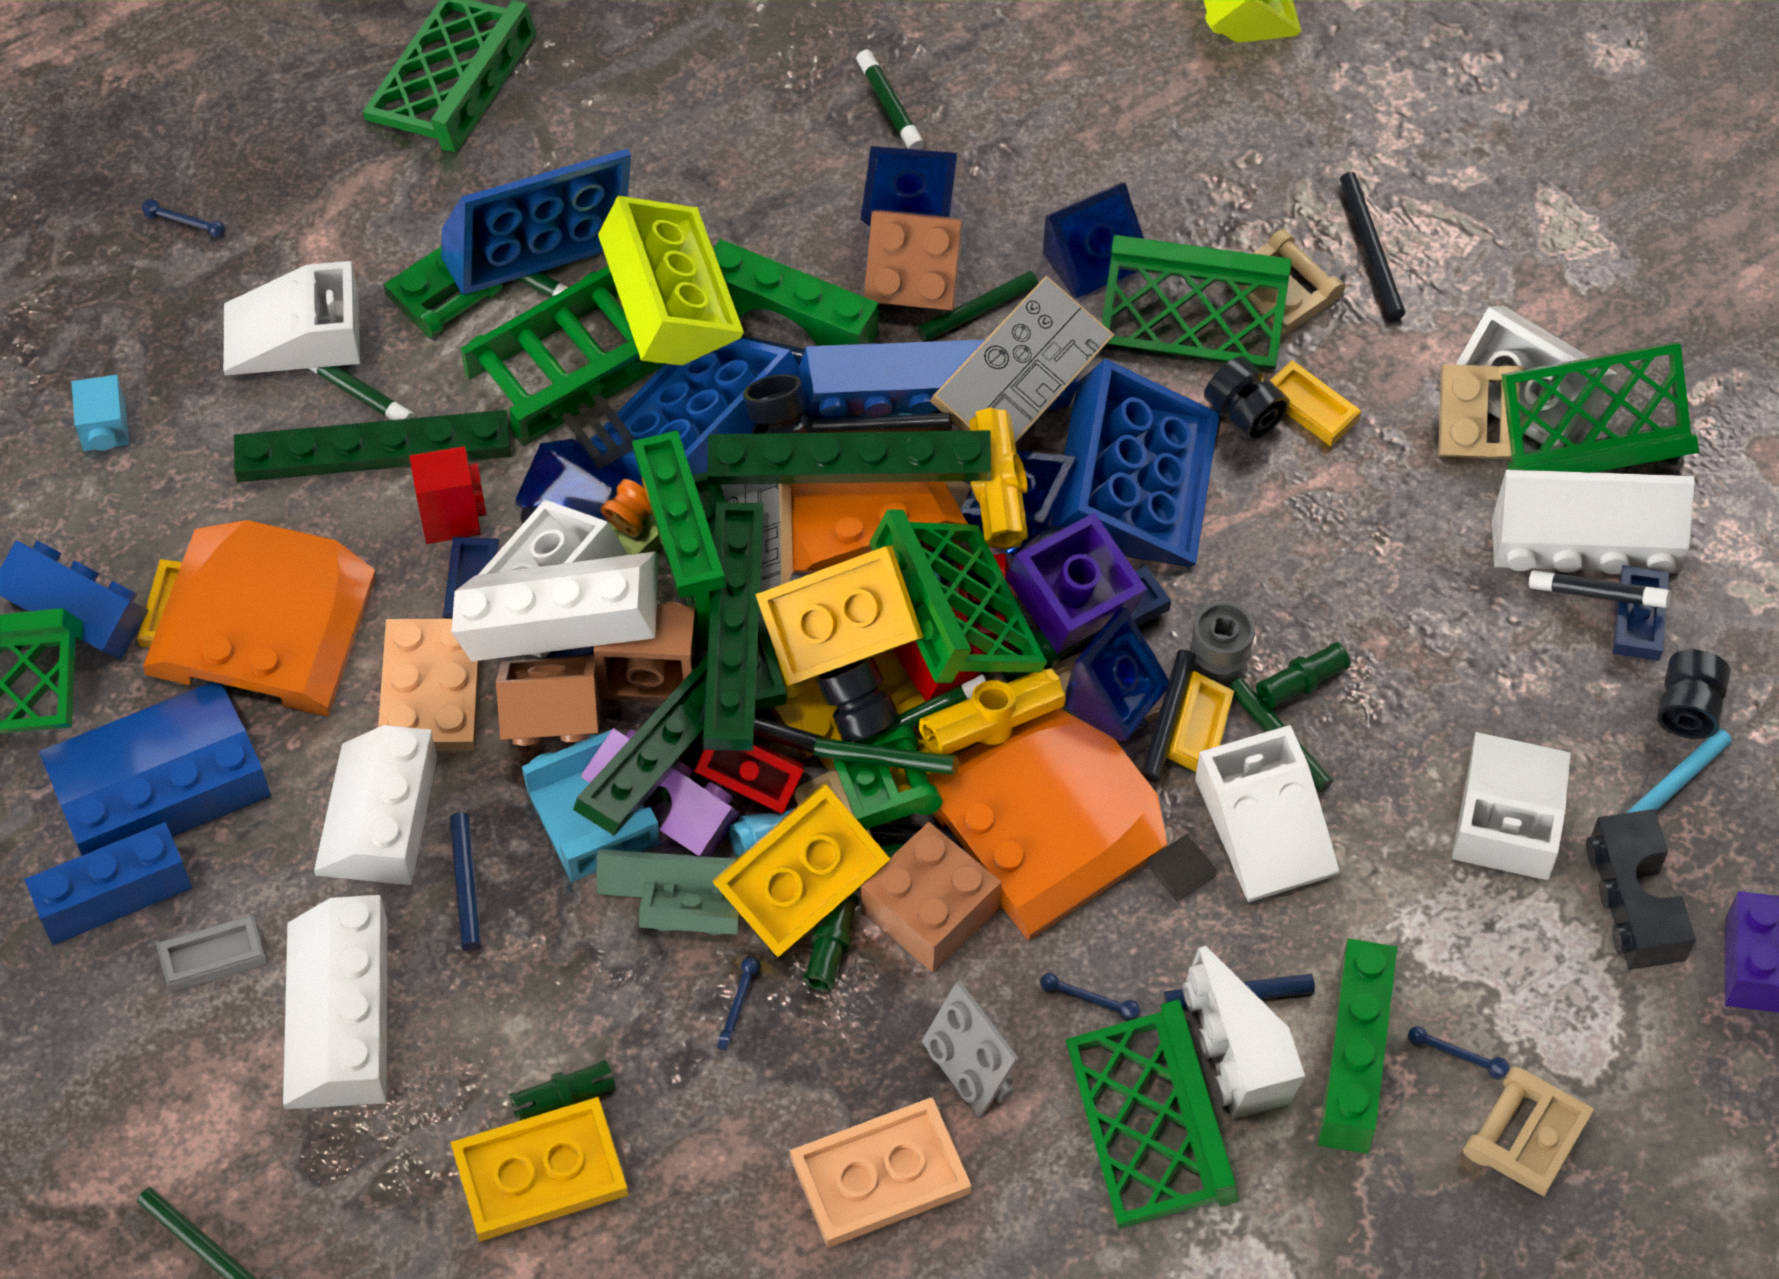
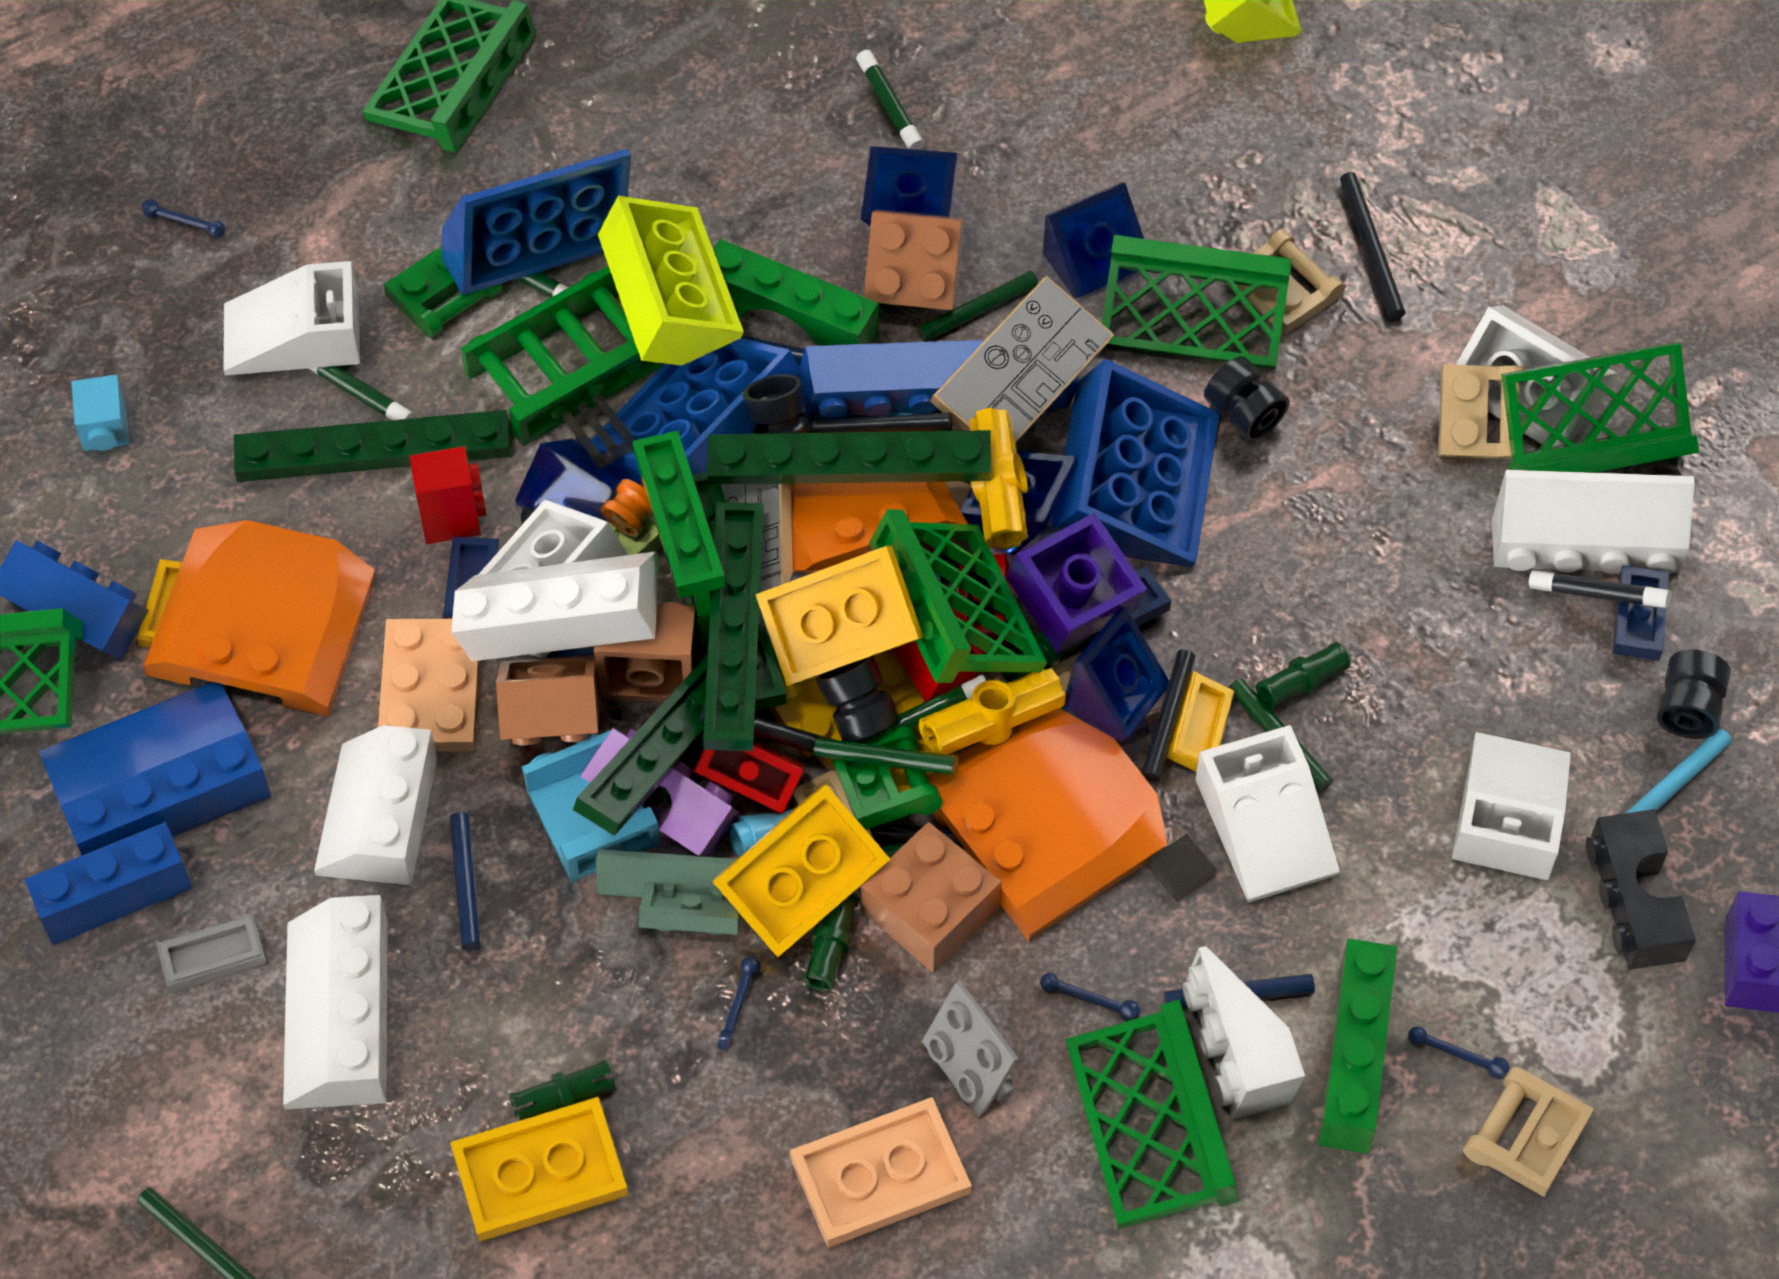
(1222, 641): dark grey wheel -> none
(1316, 404): yellow tile -> none

